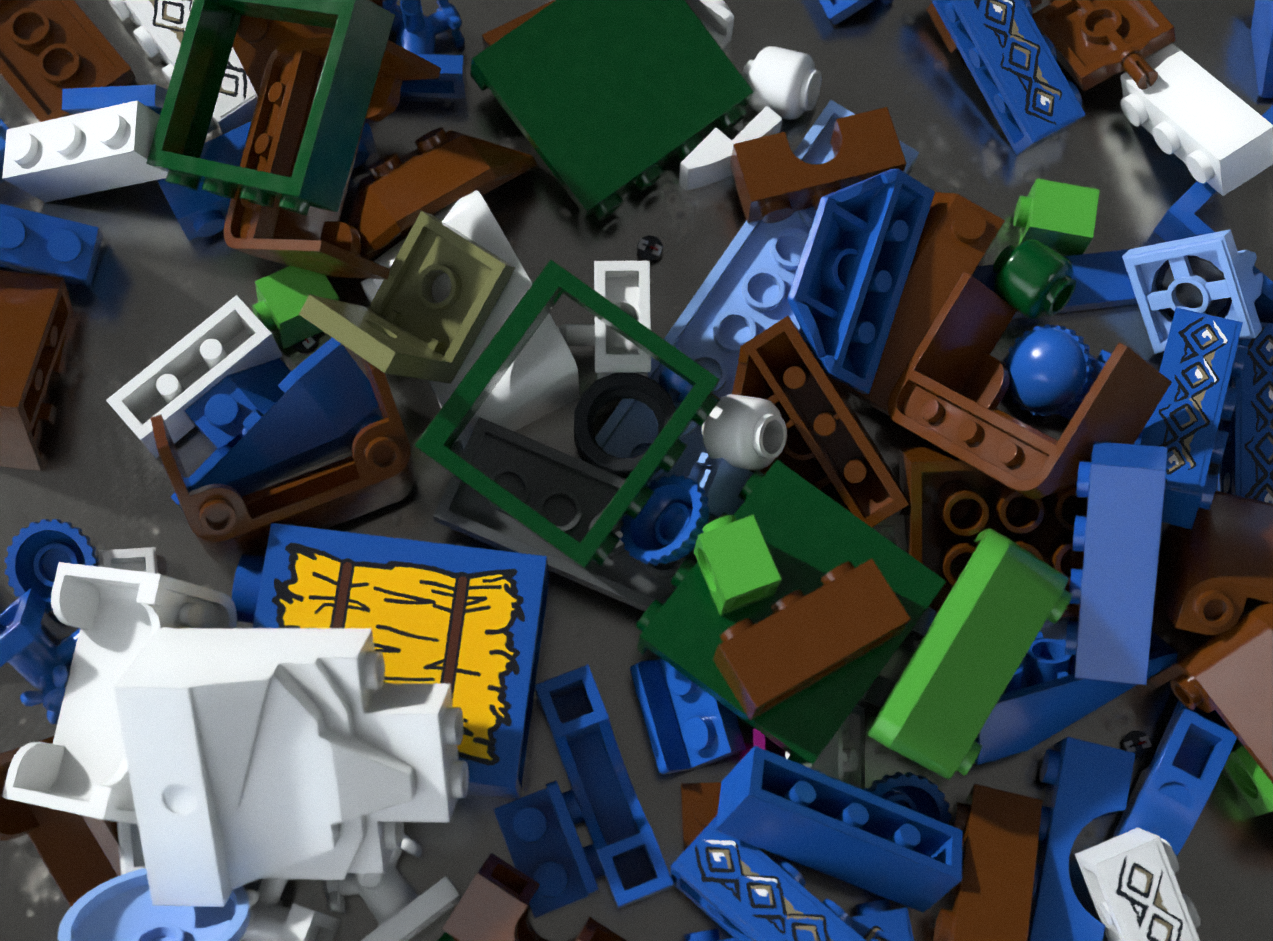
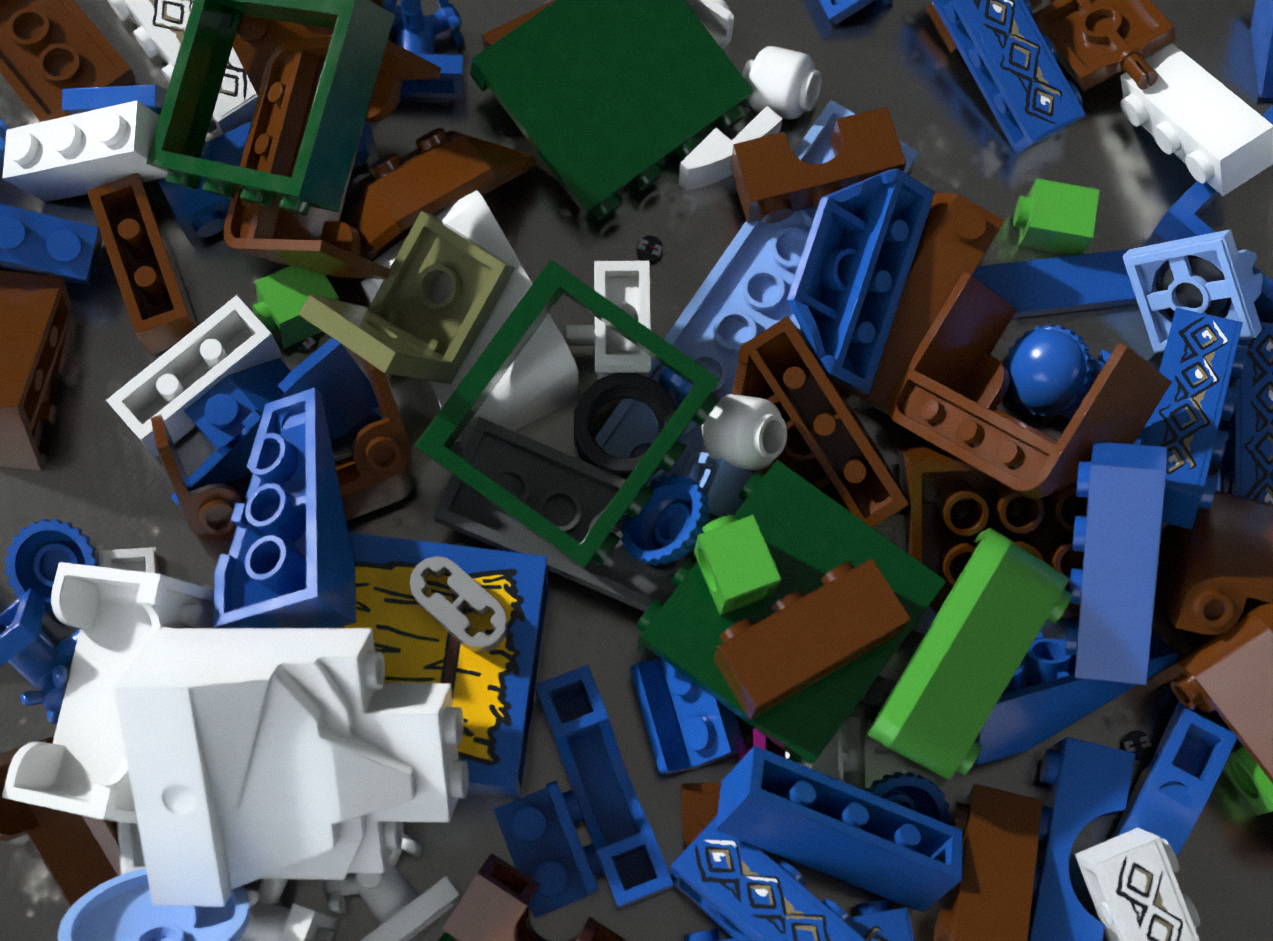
(143, 263): none -> reddish brown brick
(291, 535): none -> blue wedge
(468, 594): none -> light grey beam
(1034, 279): dark green head -> none

